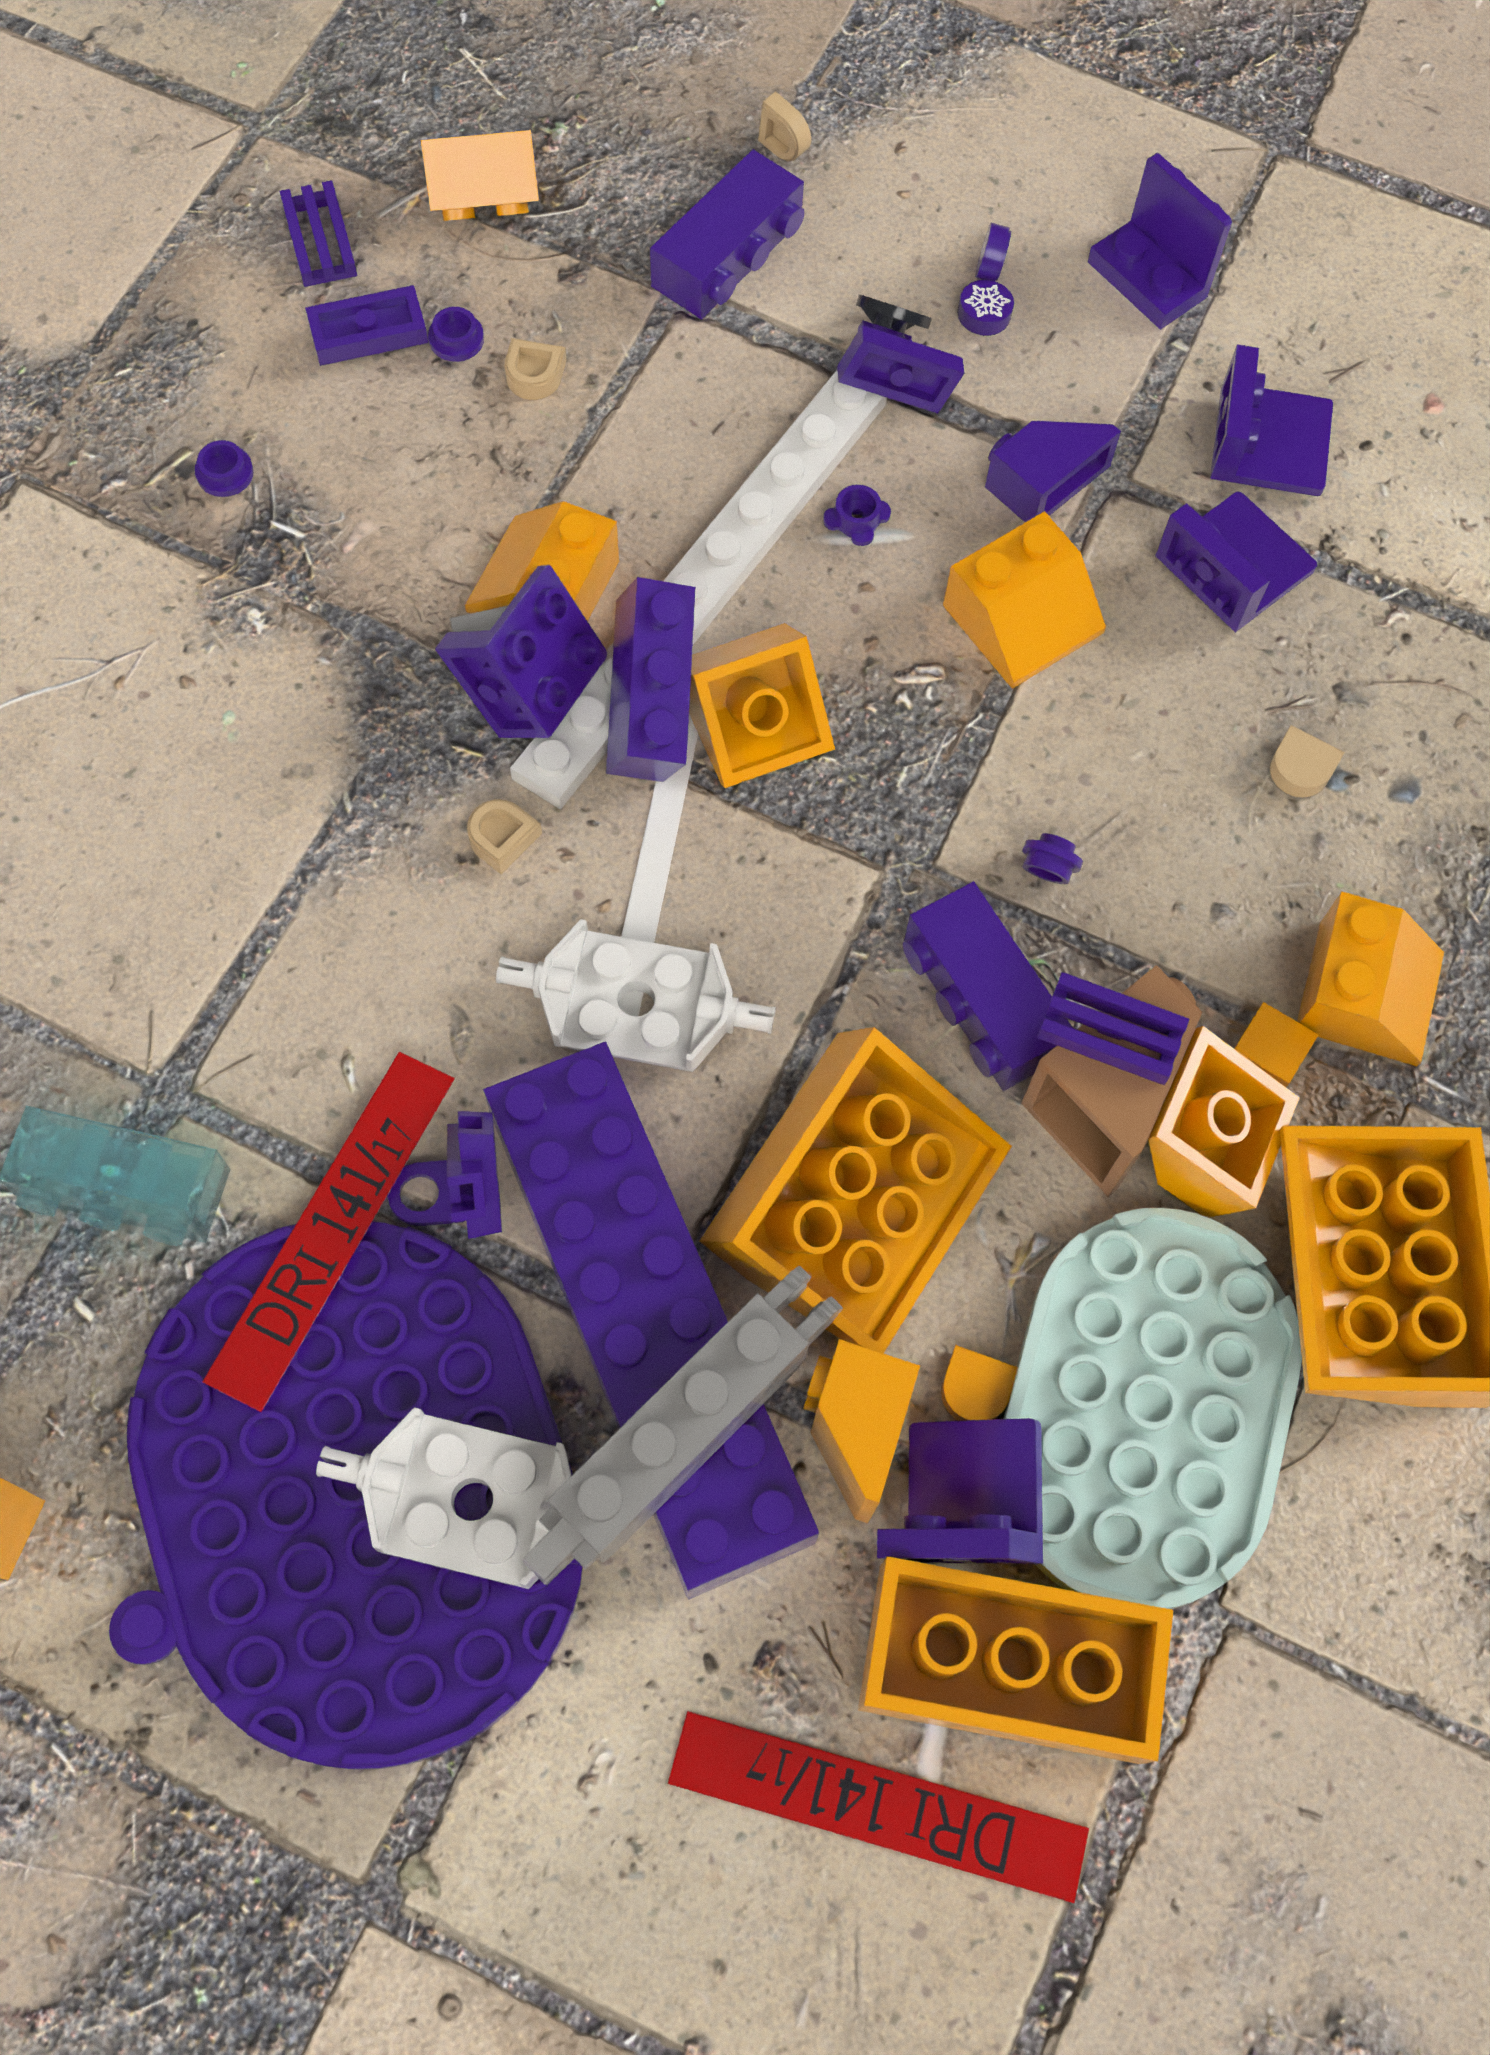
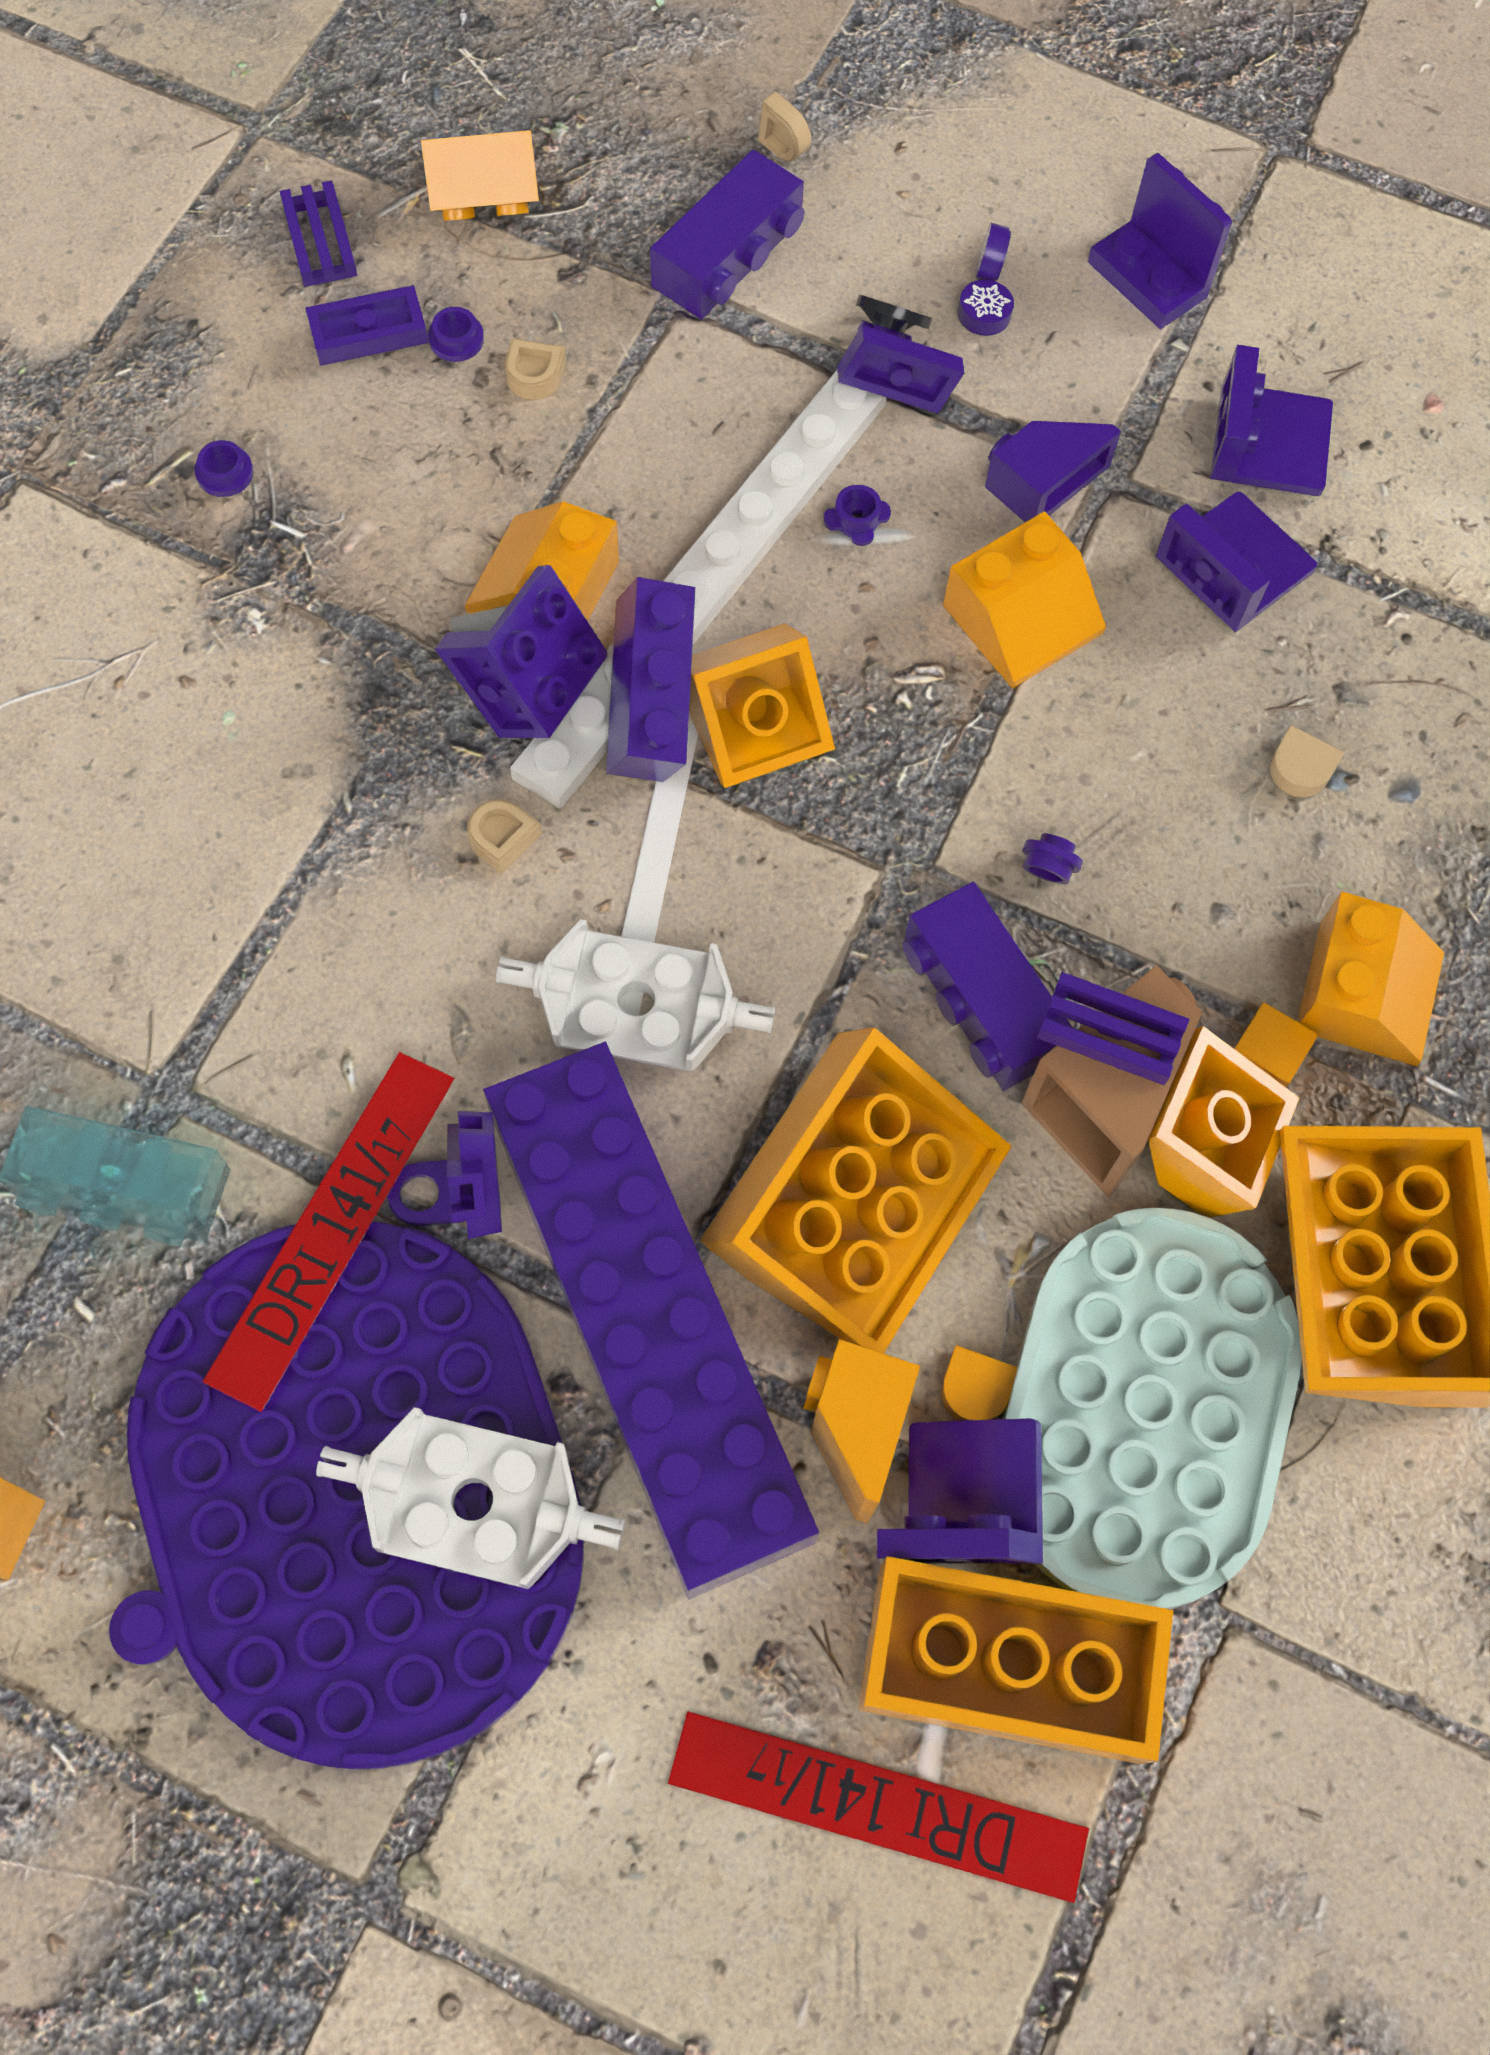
(677, 1430): light grey hinge -> none

